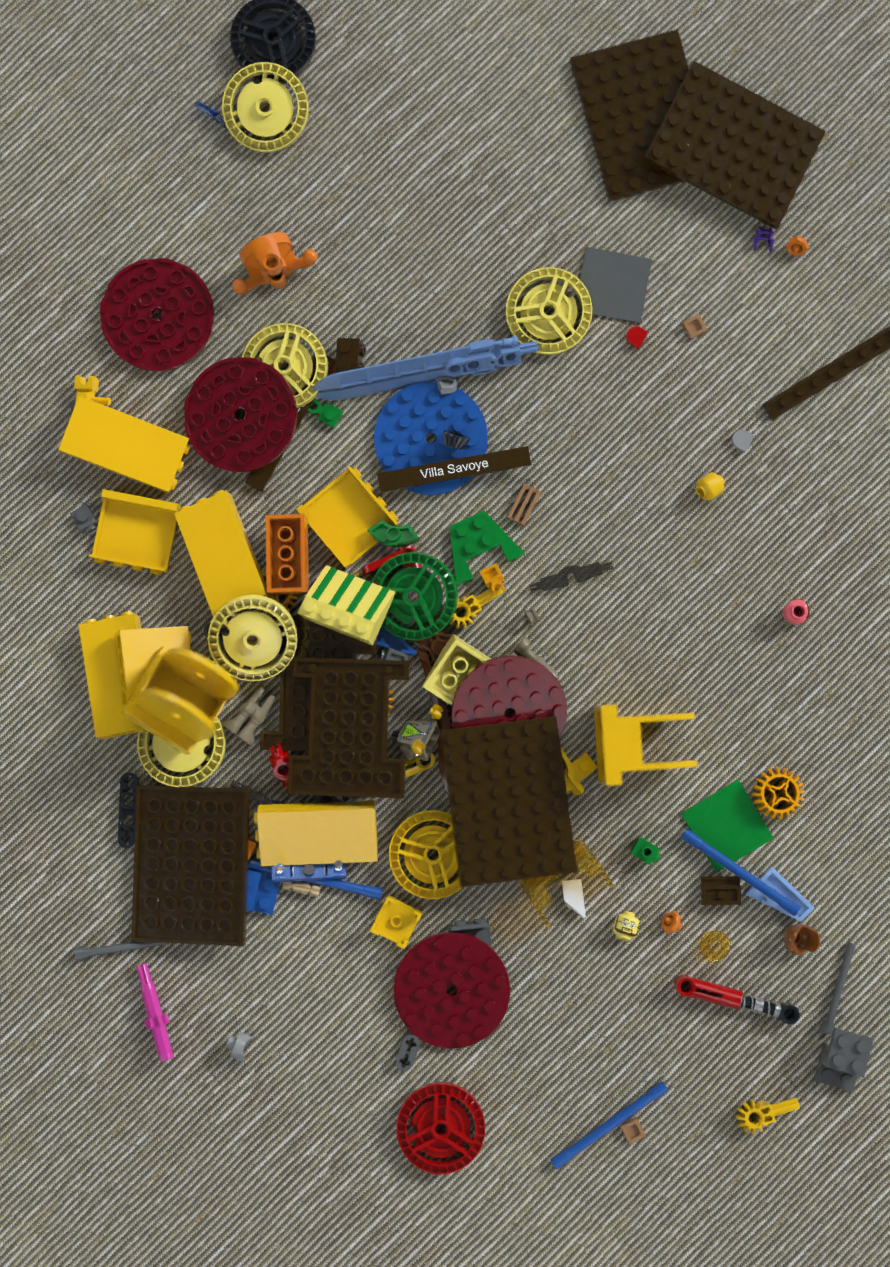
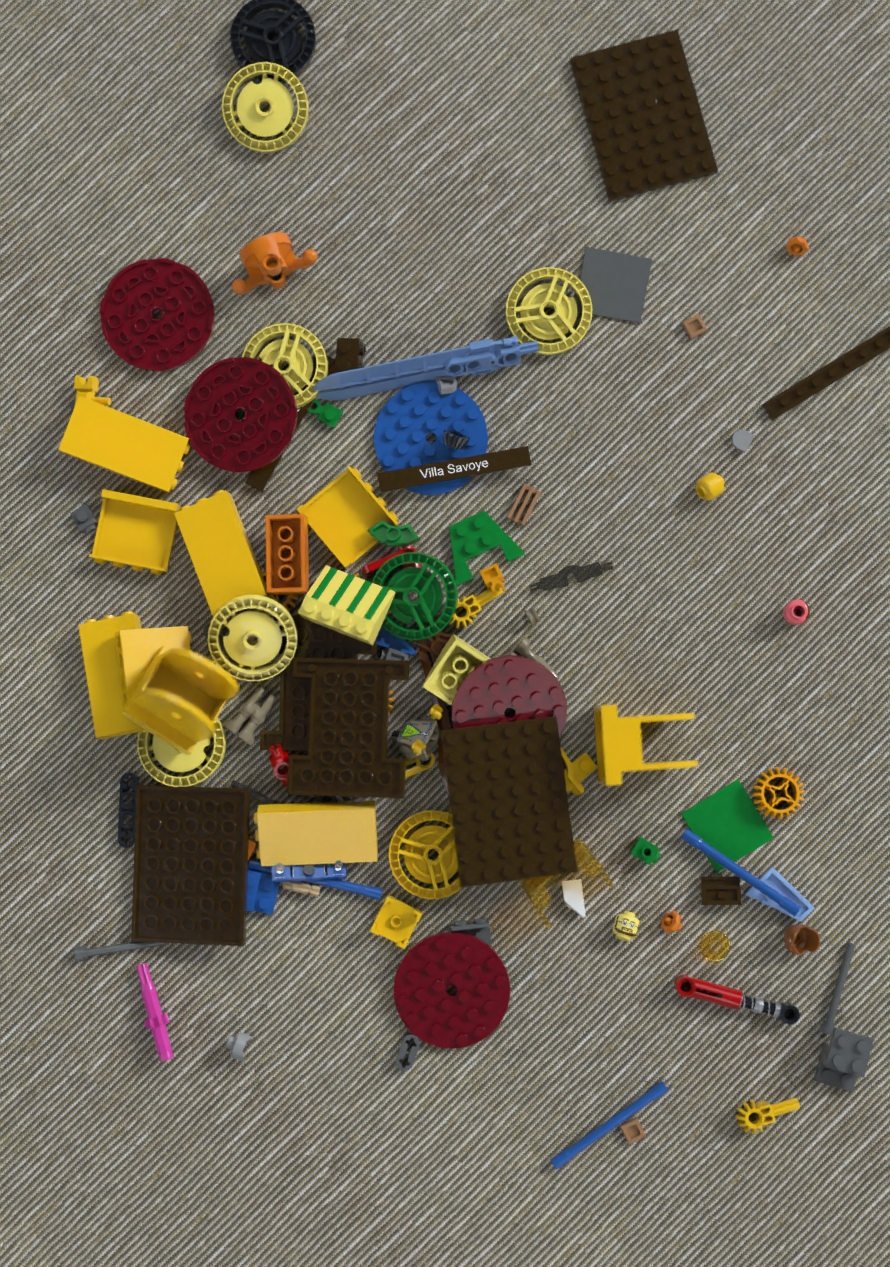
(210, 112): clear blue piece -> none
(441, 1143): red piece -> none
(636, 336): red tile -> none
(734, 145): dark brown plate -> none
(770, 241): dark purple piece -> none

